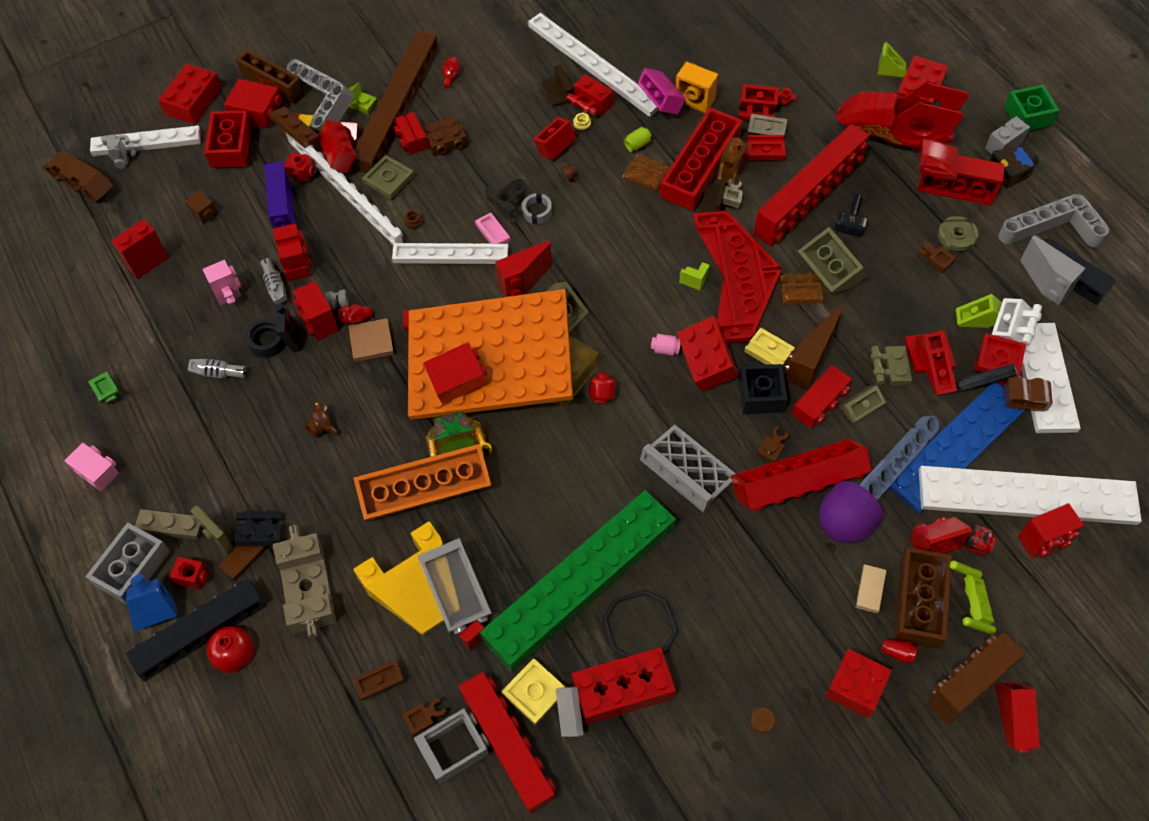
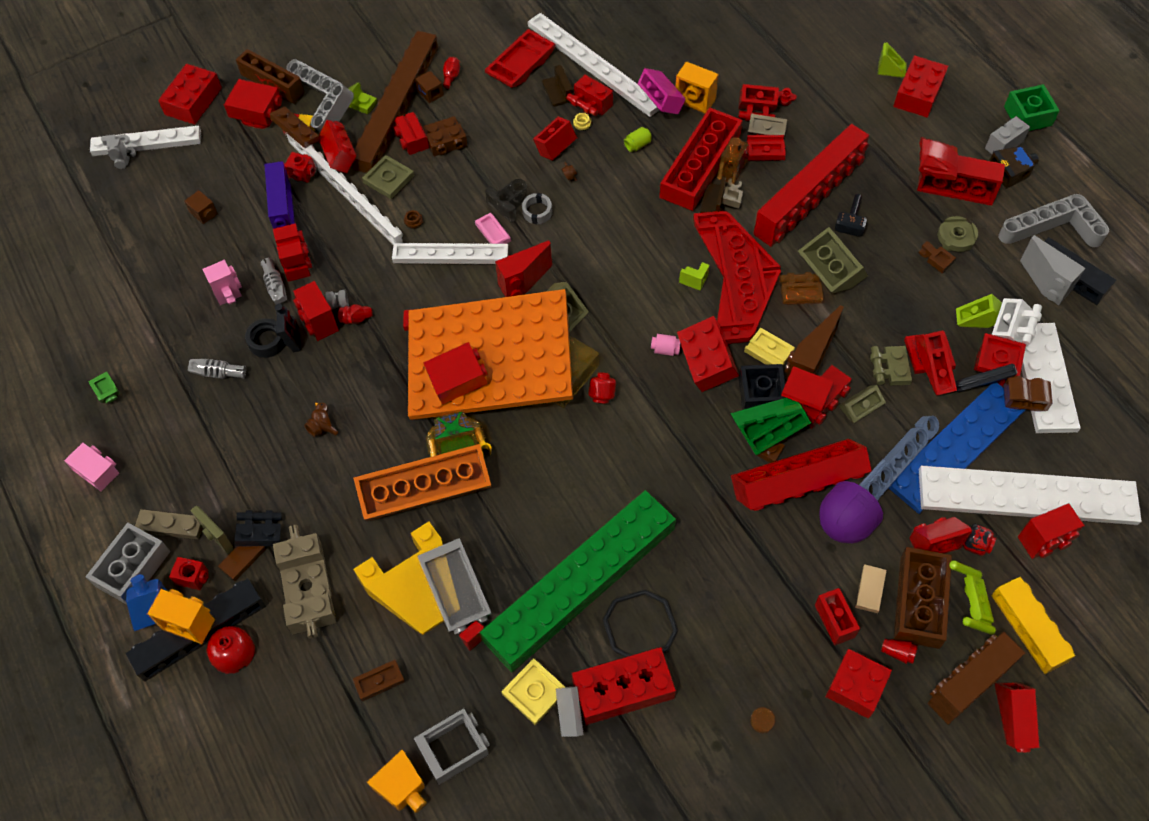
(78, 175): reddish brown brick -> none
(140, 248): red brick -> none
(181, 615): none -> light orange brick
(228, 139): red brick -> none
(352, 131): slope -> none
(370, 340): medium nougat tile -> none
(399, 783): none -> light orange torso
(419, 718): reddish brown plate -> none
(429, 87): none -> reddish brown brick
(507, 743): red brick -> none
(521, 59): none -> red slope
(643, 175): clear orange plate -> none
(678, 475): light grey fence -> none
(770, 423): none -> green wedge
(807, 388): none -> red slope
(837, 616): none -> red brick
(900, 120): red animal -> none
(1033, 625): none -> yellow brick

